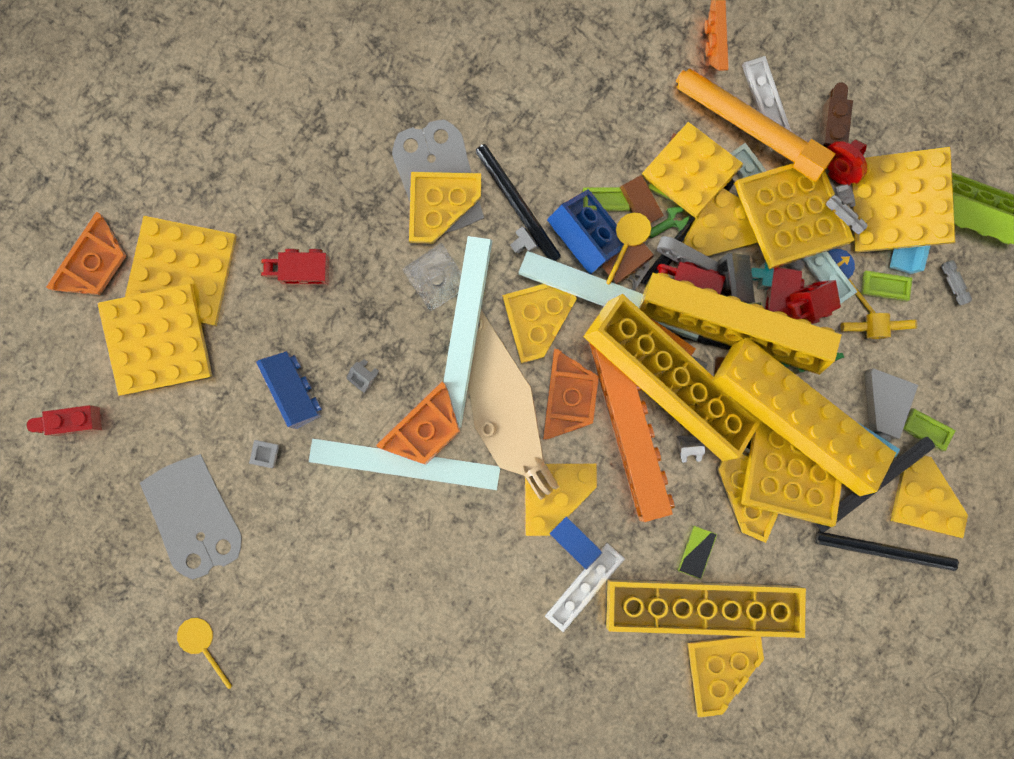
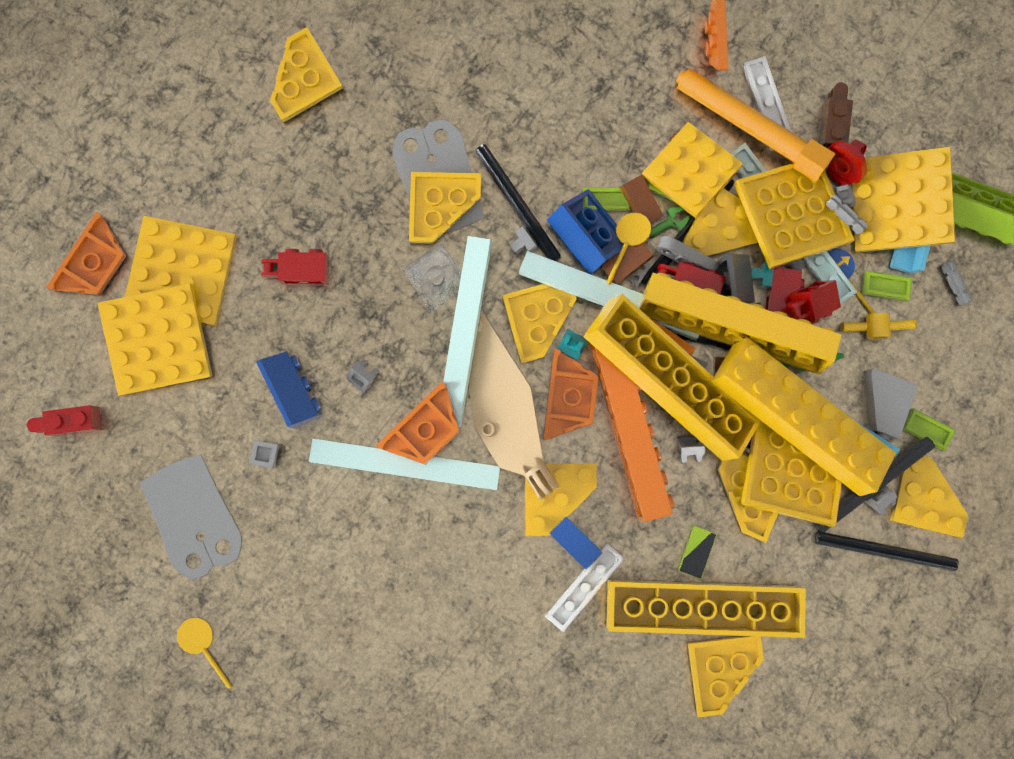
(302, 77): none -> yellow plate
(572, 344): none -> teal tile
(882, 500): none -> light grey tile

